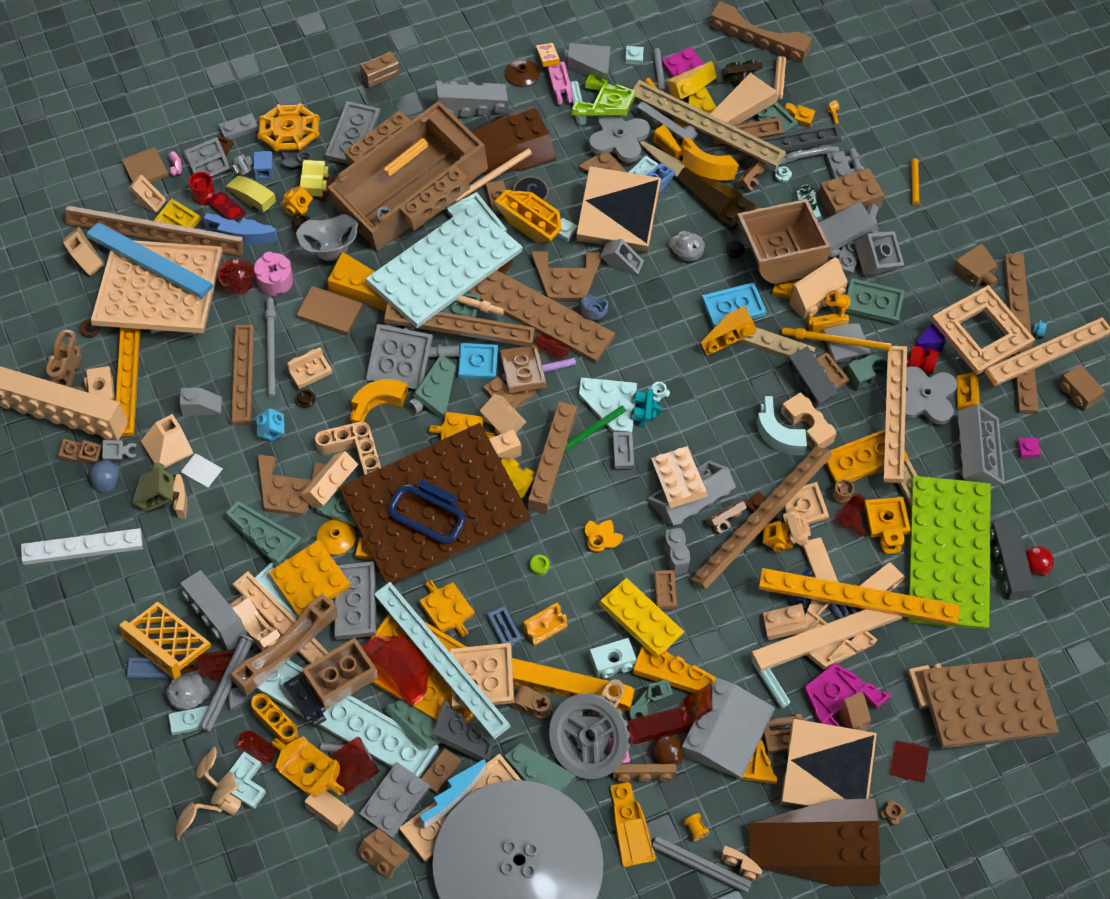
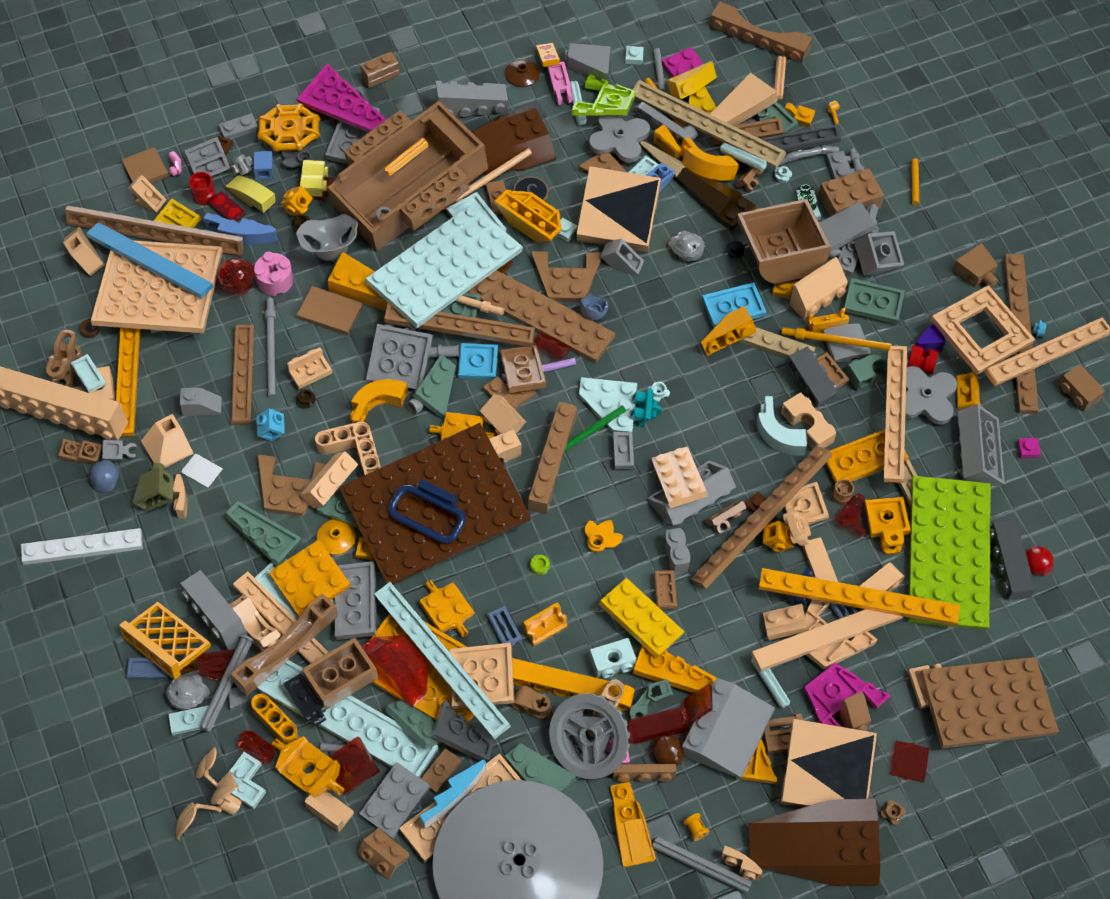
(88, 373): none -> light aqua tile
(339, 100): none -> dark pink wing
(521, 478): yellow bracket -> none
(741, 70): dark brown plate -> none
(743, 156): none -> light aqua axle
(834, 298): light orange bush -> none

